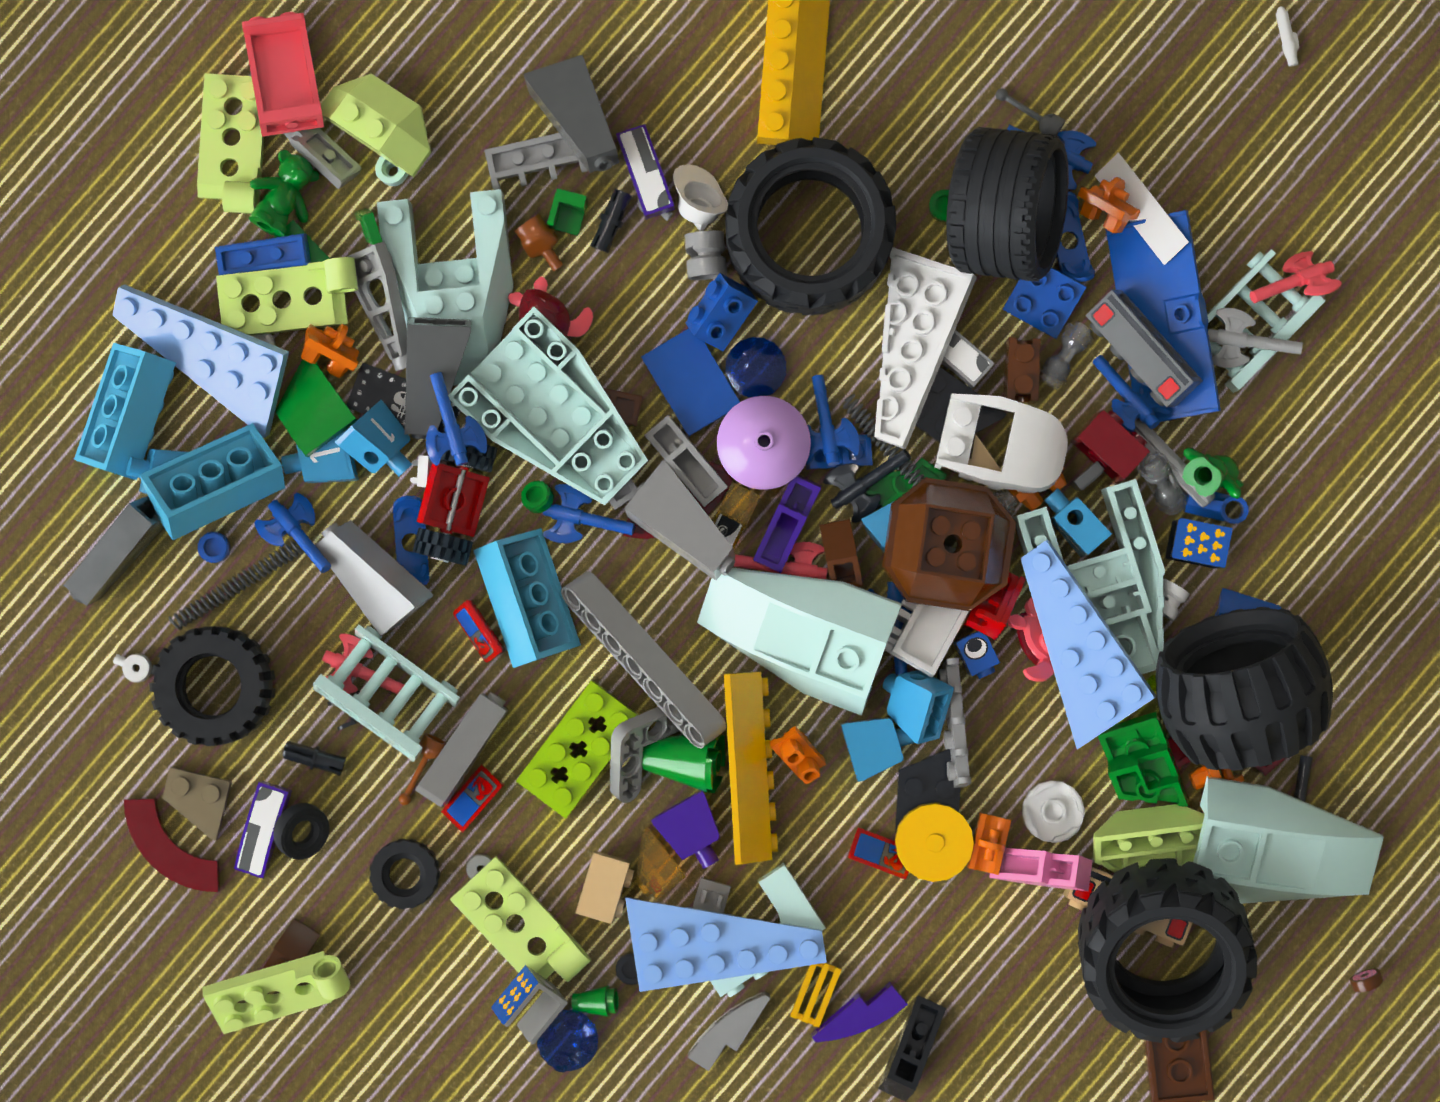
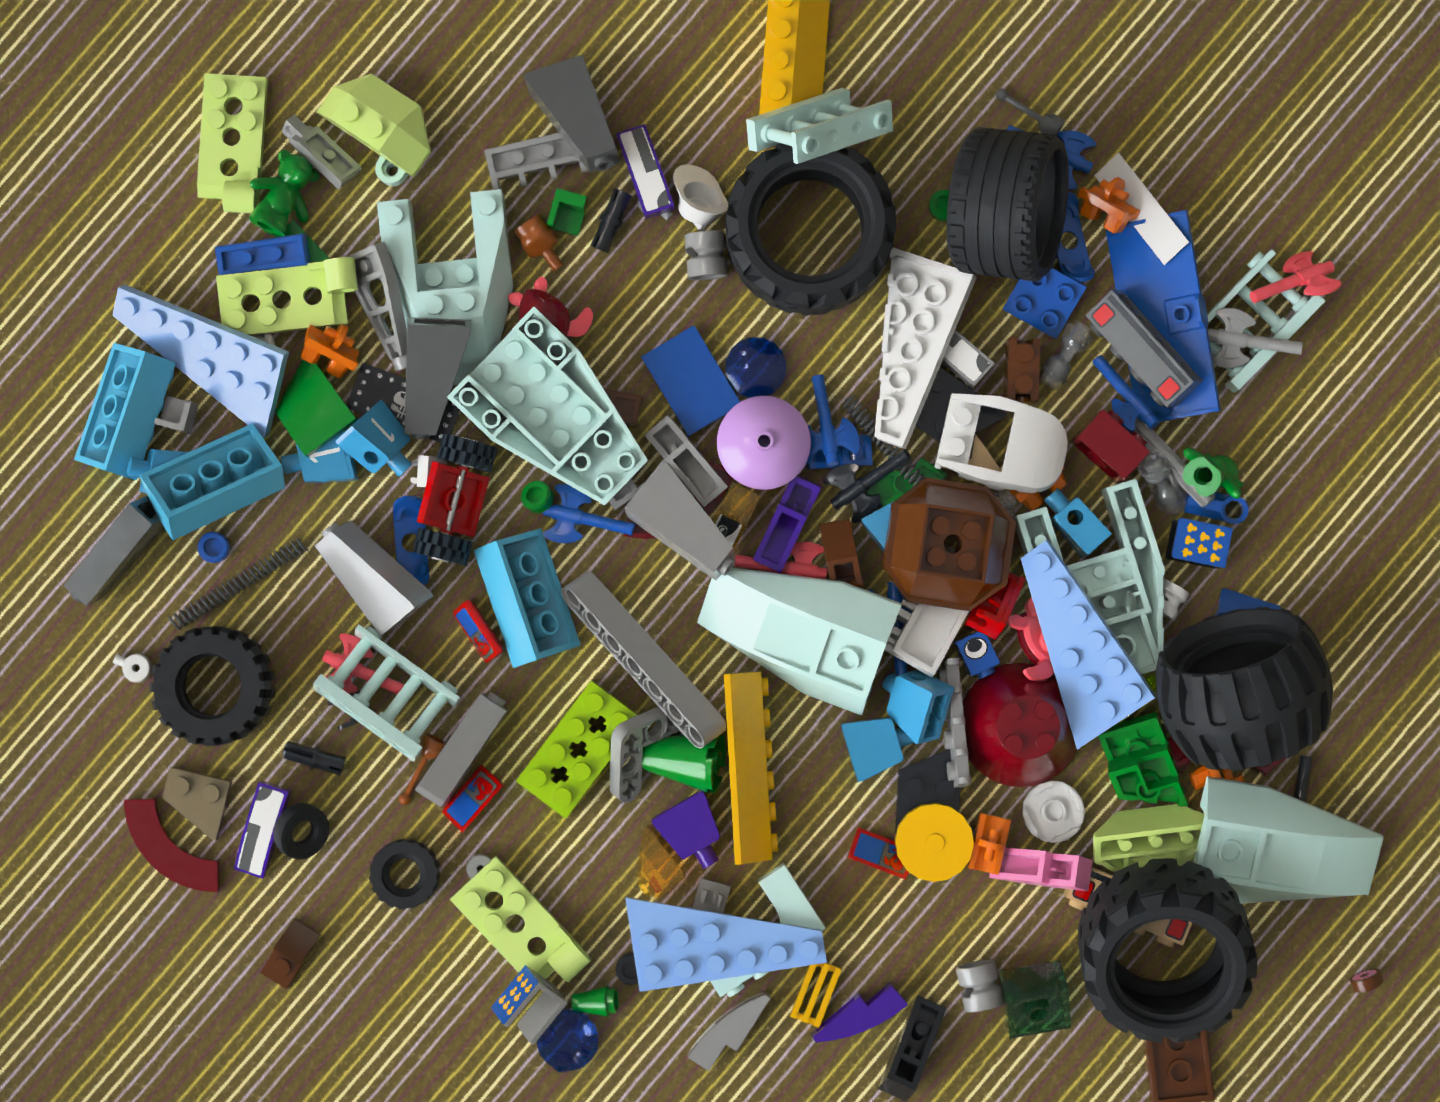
(178, 415): none -> light grey panel
(282, 74): coral panel -> none
(289, 522): blue piece -> none
(322, 972): yellowish green hinge -> none
(369, 226): green tile -> none
(454, 438): blue piece -> none
(604, 887): tan brick -> none
(721, 311): blue brick -> none
(799, 755): orange hips -> none
(819, 125): none -> light aqua fence
(979, 985): none -> light grey wheel
(1017, 727): none -> dark red cone
(1035, 999): none -> clear green slope
(1087, 476): dark grey tile -> none
(1289, 39): white piece -> none

